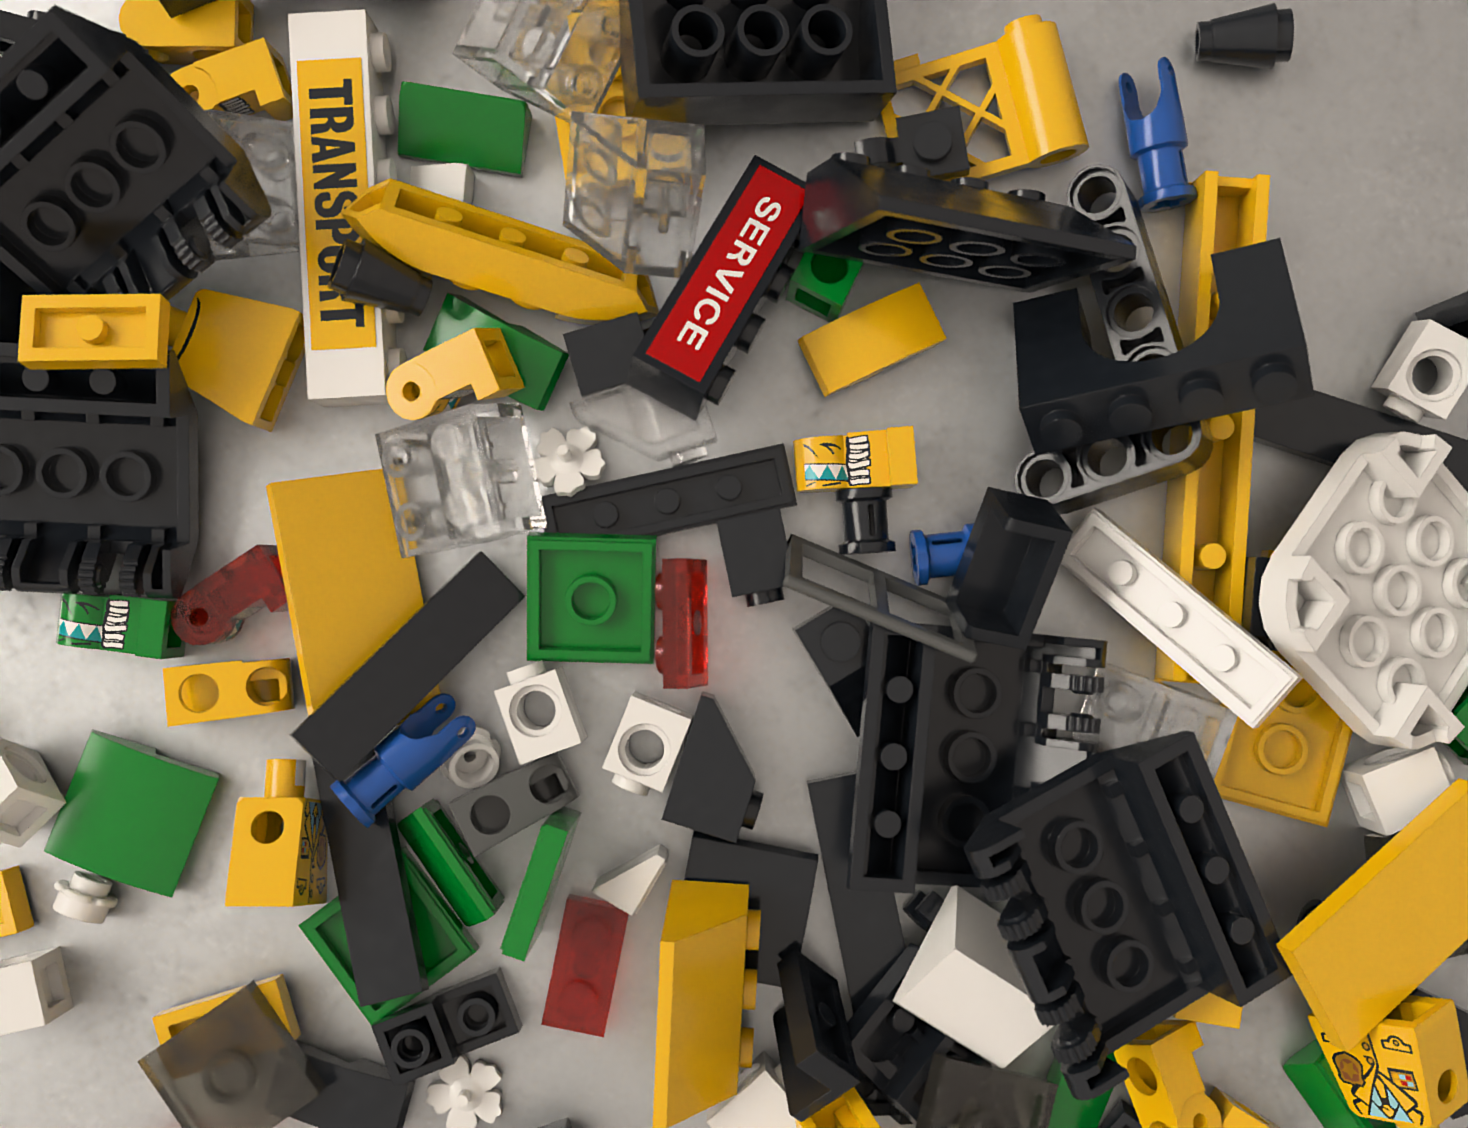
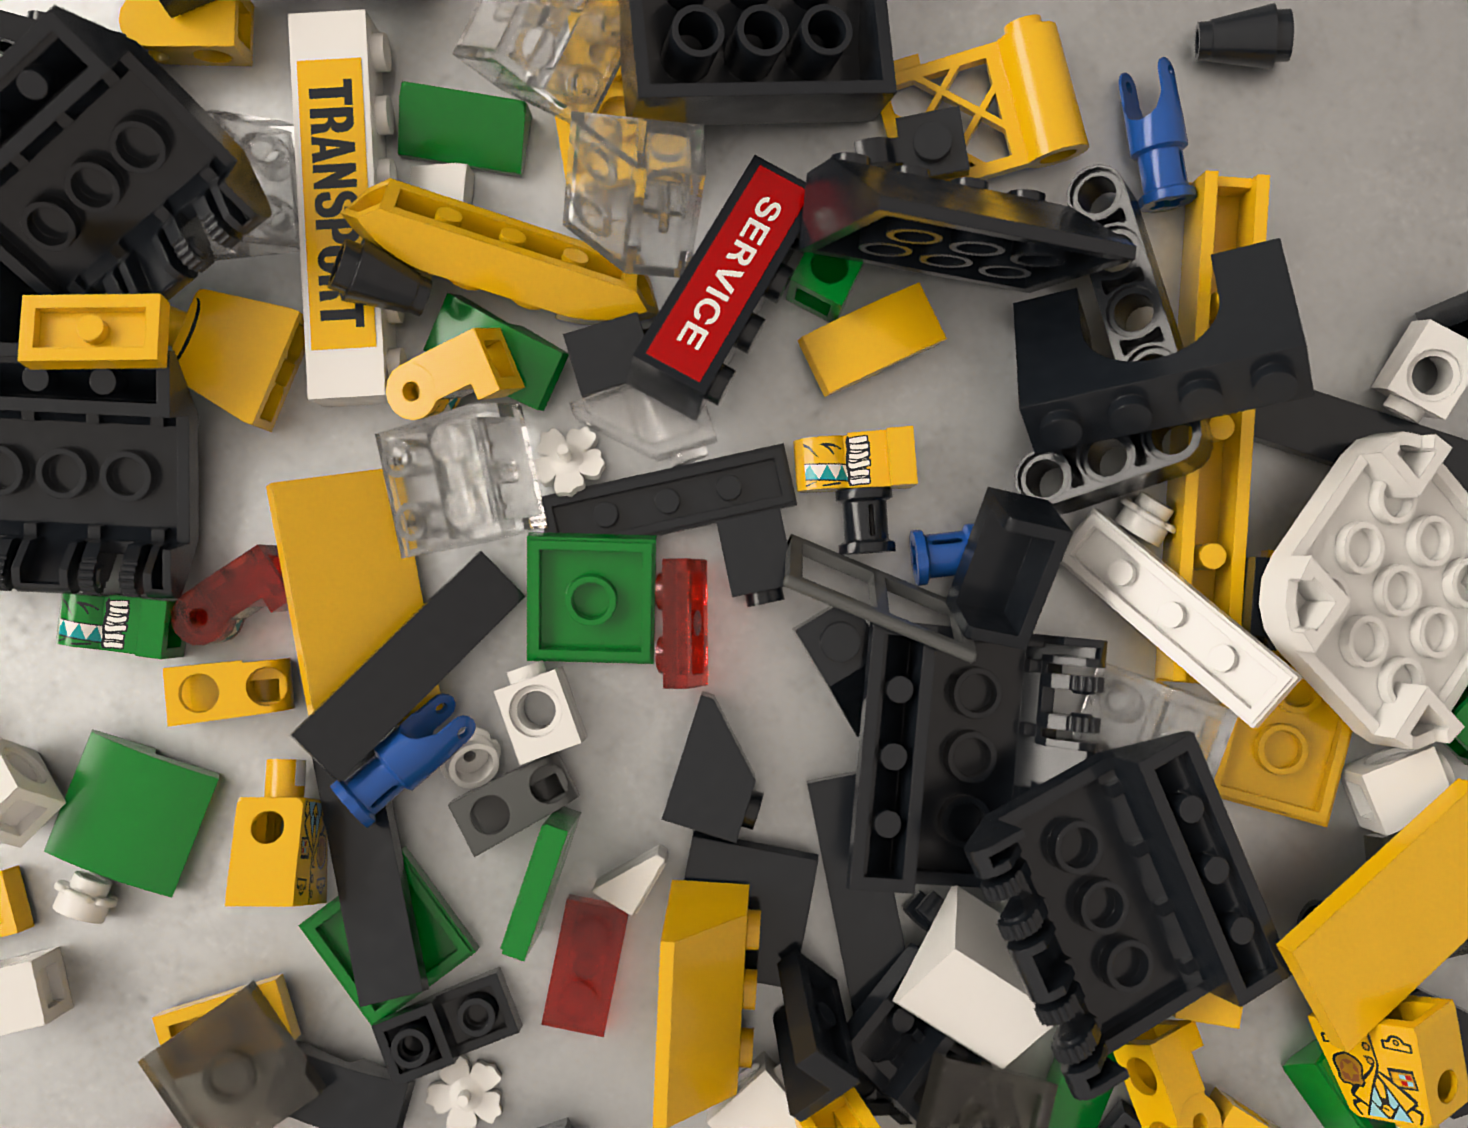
(241, 81): yellow leg -> none
(451, 863): green slope -> none
(652, 715): white brick -> none
(1146, 518): none -> white plate

